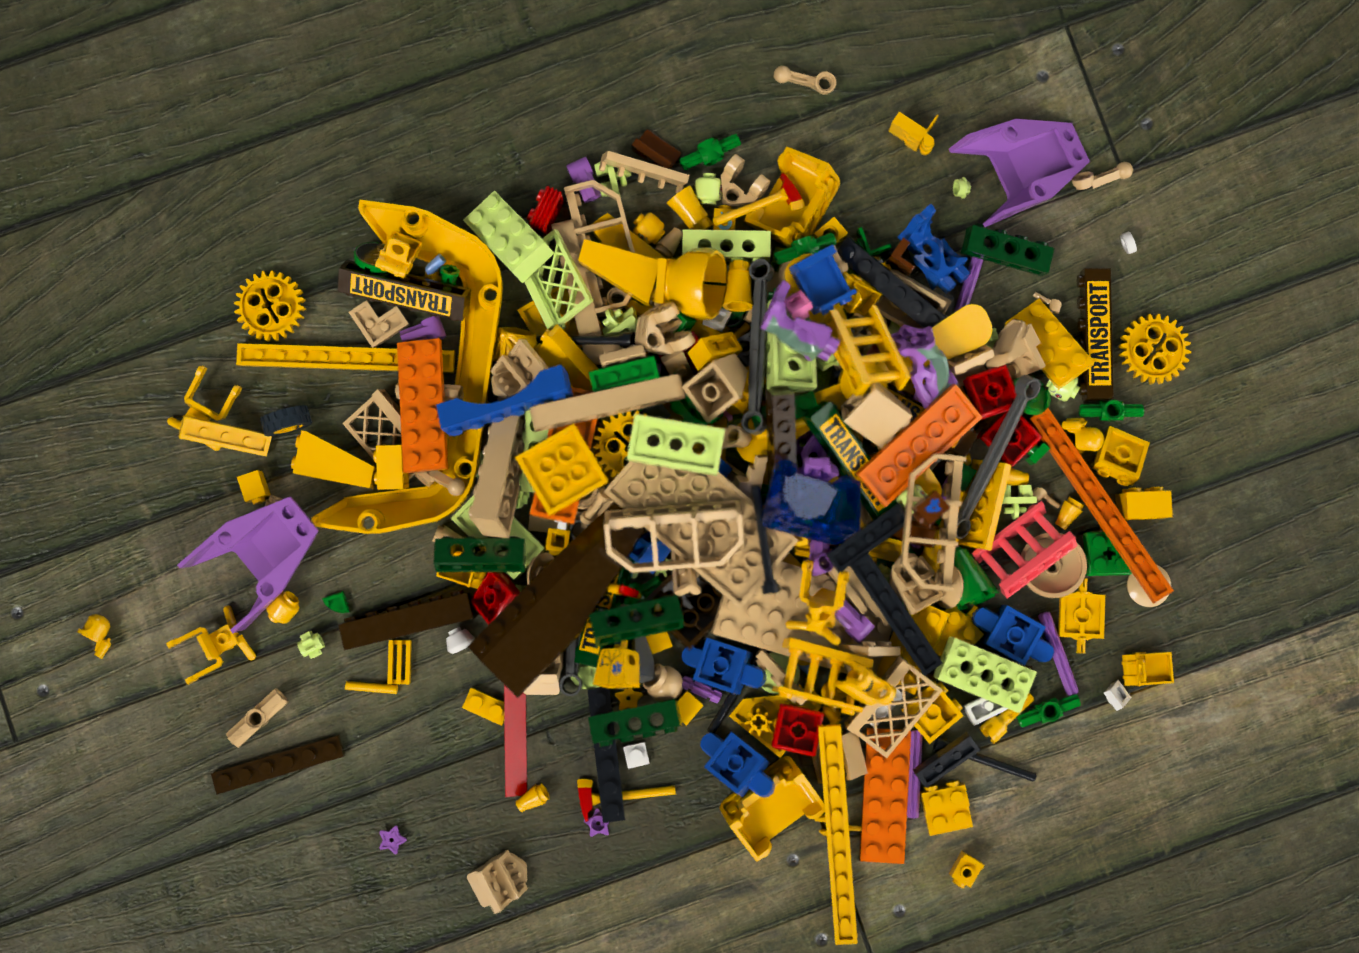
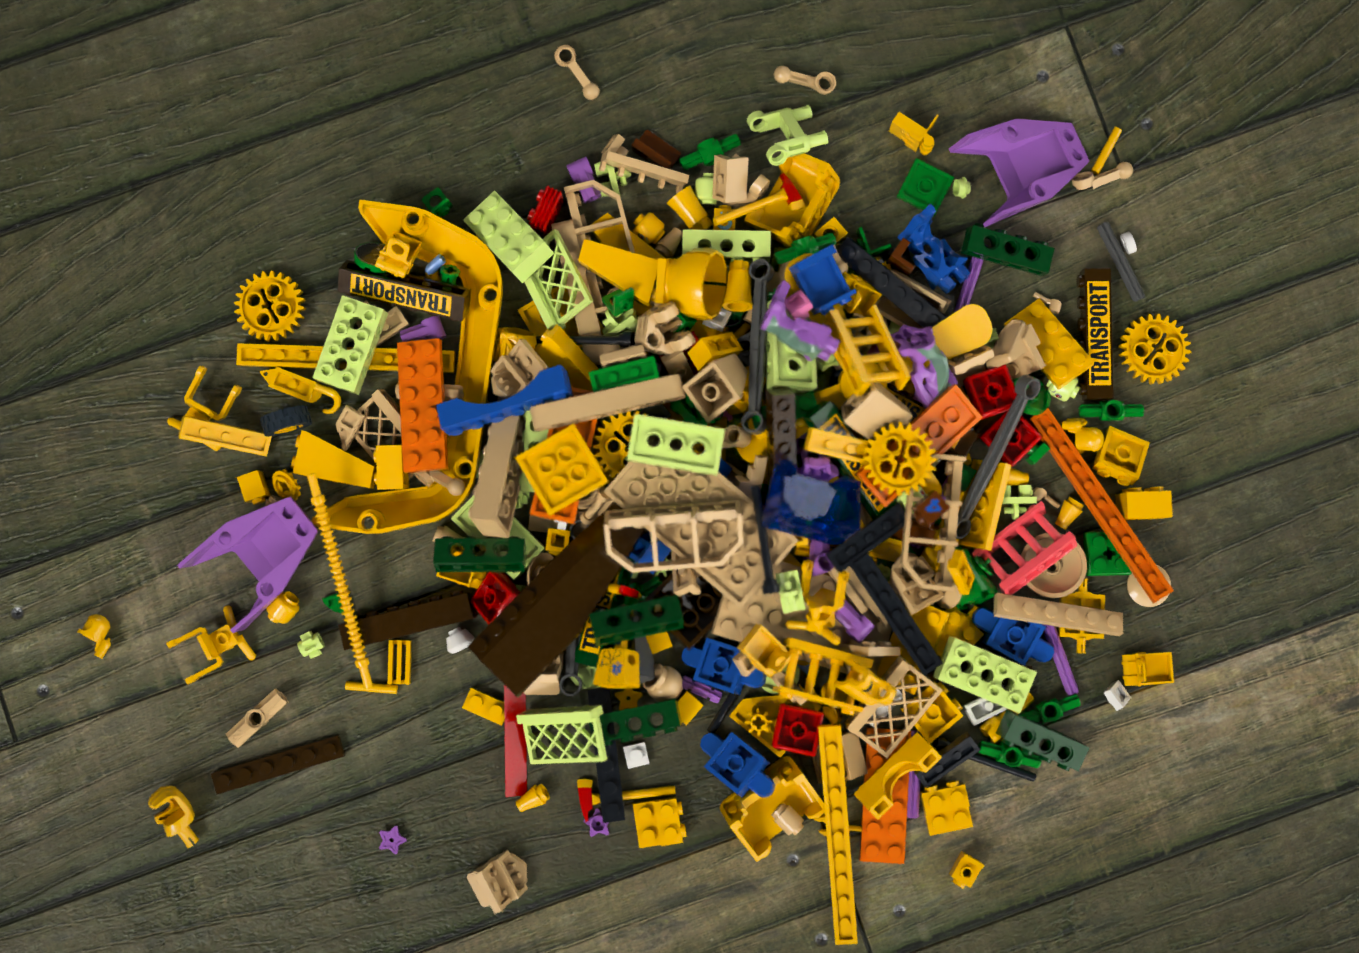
(178, 814): none -> yellow piece
(282, 481): none -> yellow gear
(300, 387): none -> yellow plate
(318, 500): none -> yellow hose
(343, 332): none -> yellowish green brick
(348, 425): none -> tan tile
(442, 208): none -> green bracket
(563, 716): none -> yellowish green fence
(590, 90): none -> tan piece
(614, 145): none -> tan tile
(622, 301): none -> green bracket
(659, 822): none -> yellow plate
(730, 178): none -> tan panel
(743, 664): none -> tan tile
(764, 651): none -> yellow piece
(787, 120): none -> yellowish green connector
(788, 819): none -> tan brick
(791, 591): none -> yellowish green hips
(836, 445): none -> yellow plate
(912, 756): none -> yellow arch
(919, 465): none -> yellow gear
(925, 185): none -> green tile
(961, 572): none -> yellow plate
(984, 564): none -> green plant
(1000, 751): none -> green axle
(1014, 724): none -> dark green brick
(1058, 614): none -> tan plate
(1106, 150): none -> yellow piece
(1120, 261): none -> dark grey axle

